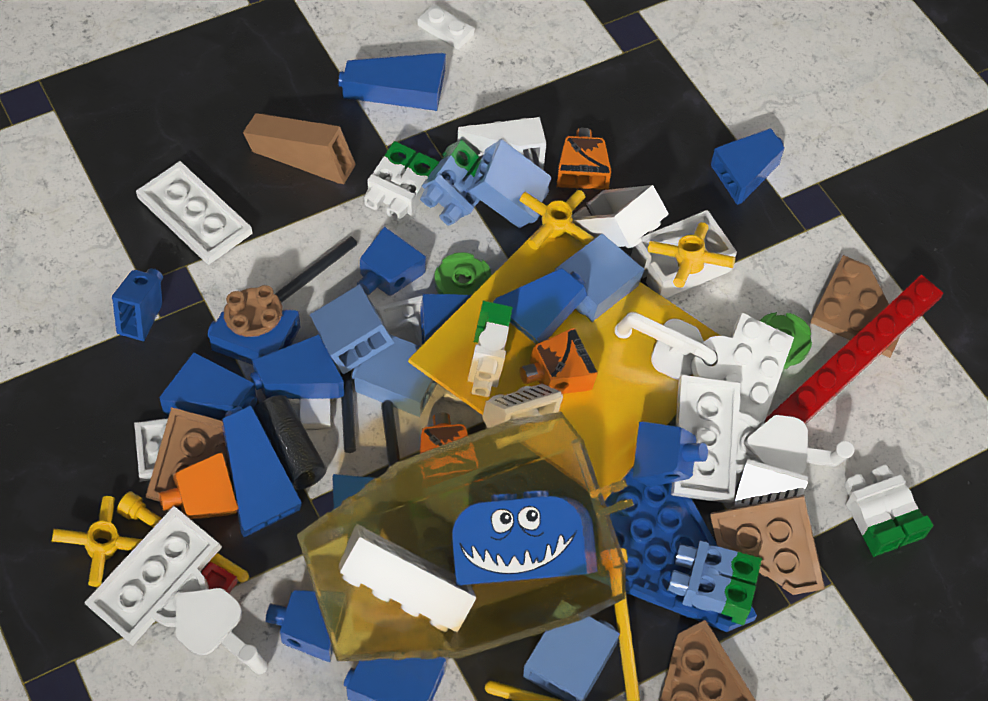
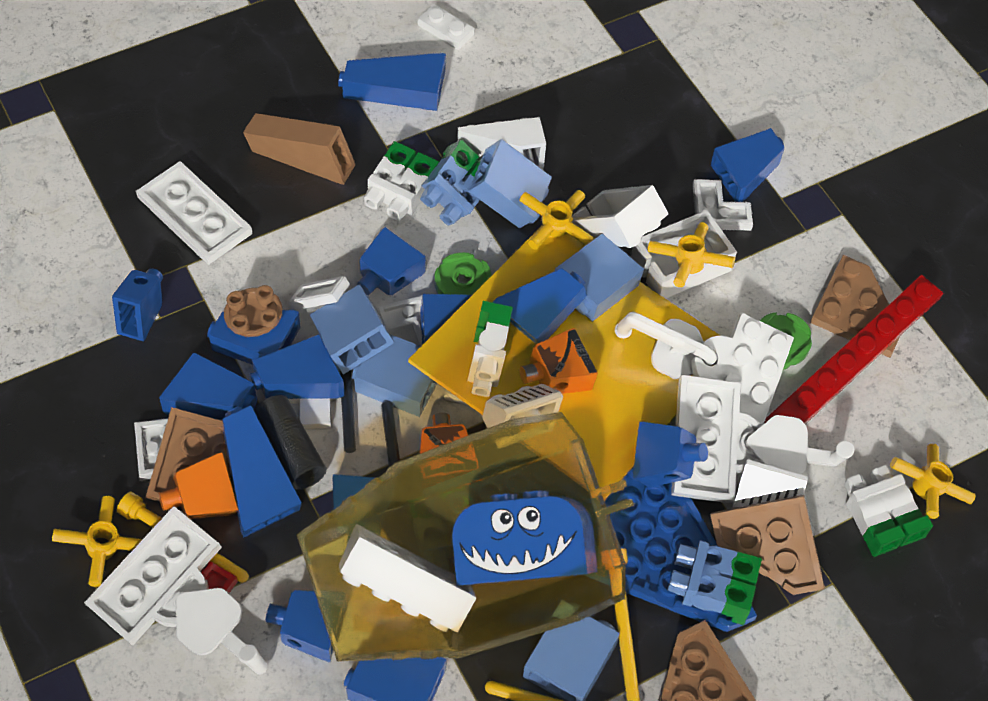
(316, 269): black bar -> none
(319, 293): none -> white tile
(584, 162): orange torso -> none
(727, 215): none -> white tile
(932, 481): none -> yellow bar

